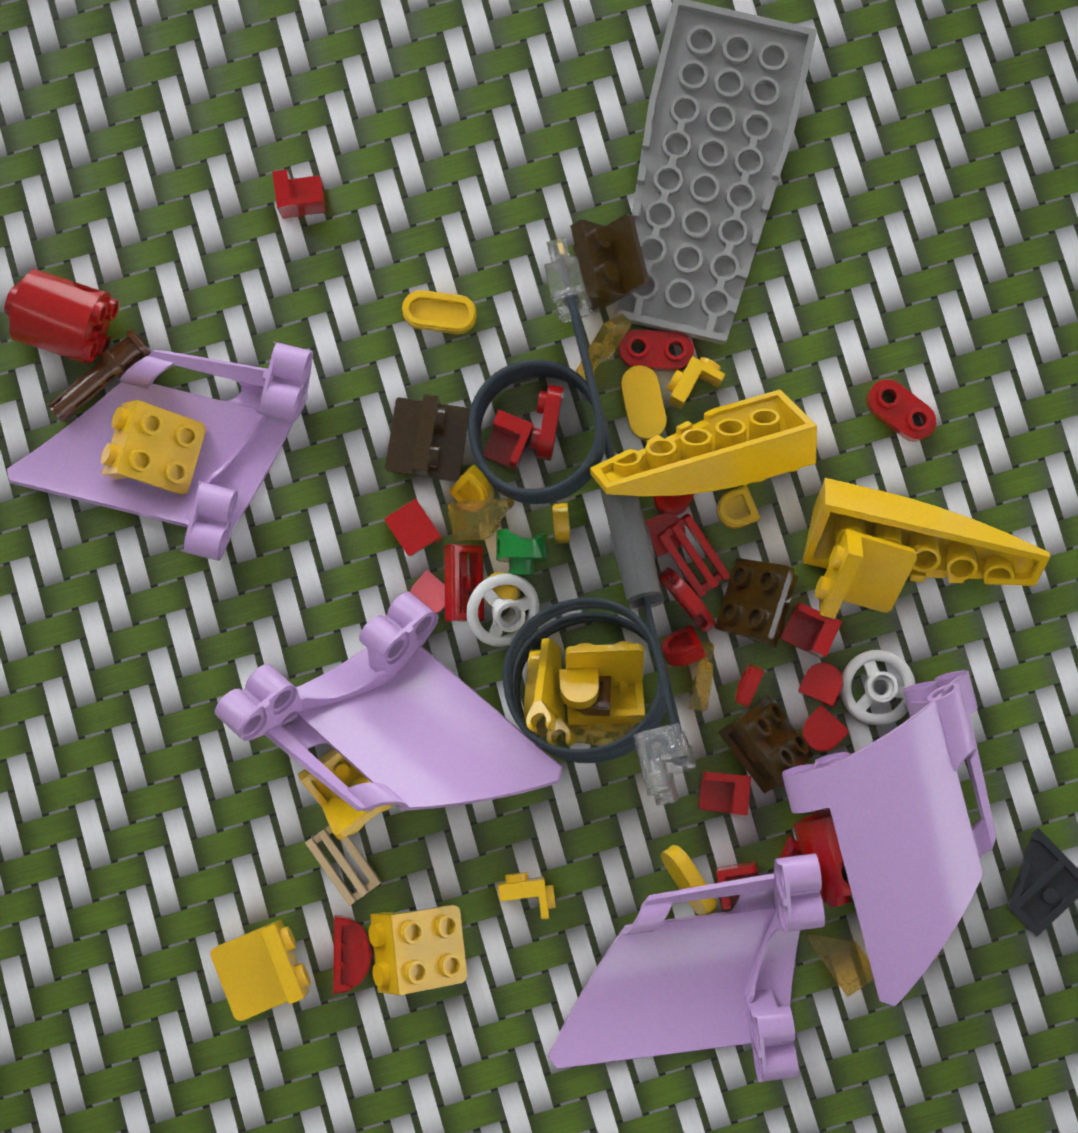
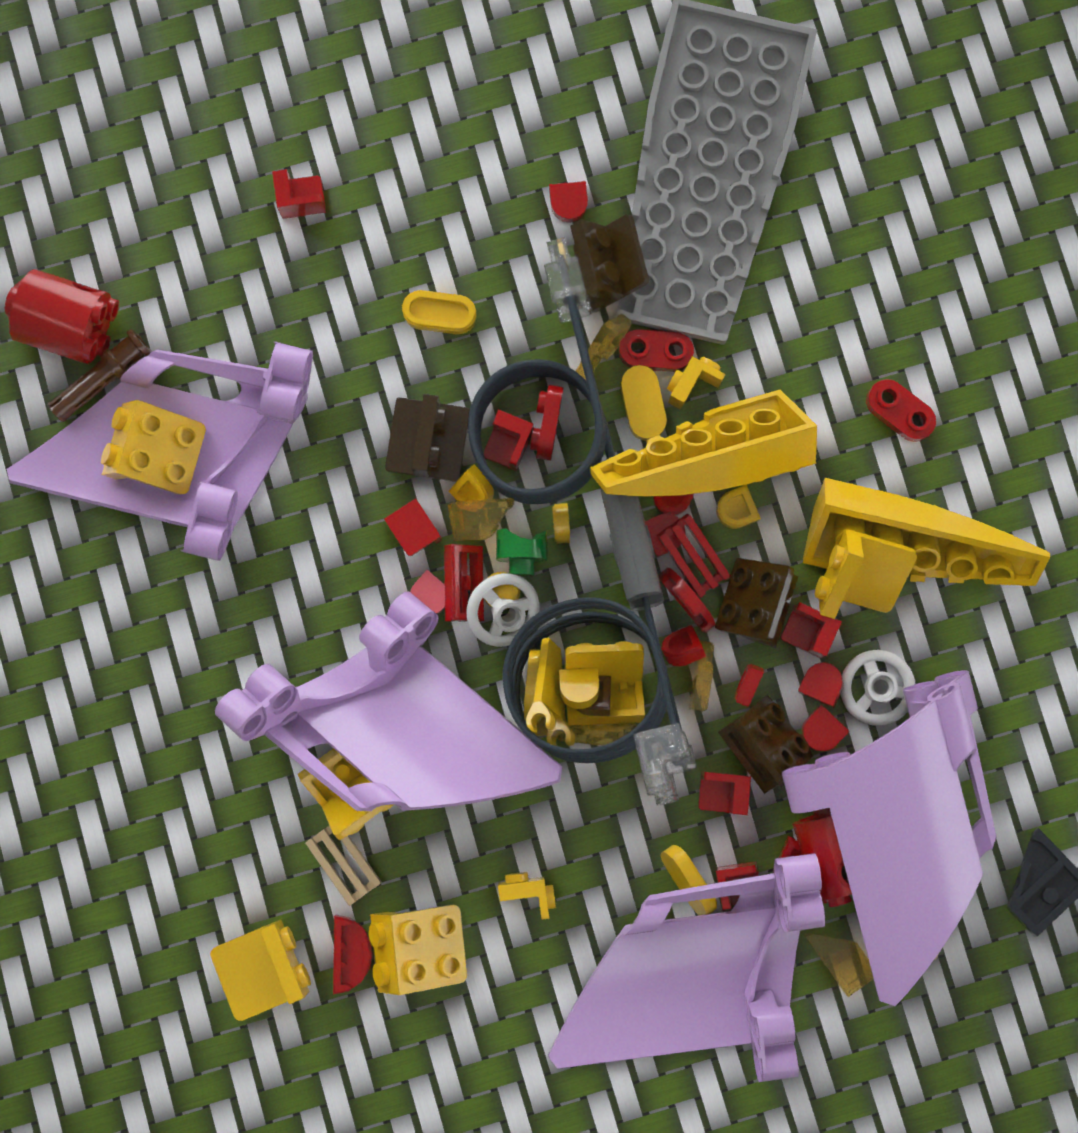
(568, 200): none -> red tile

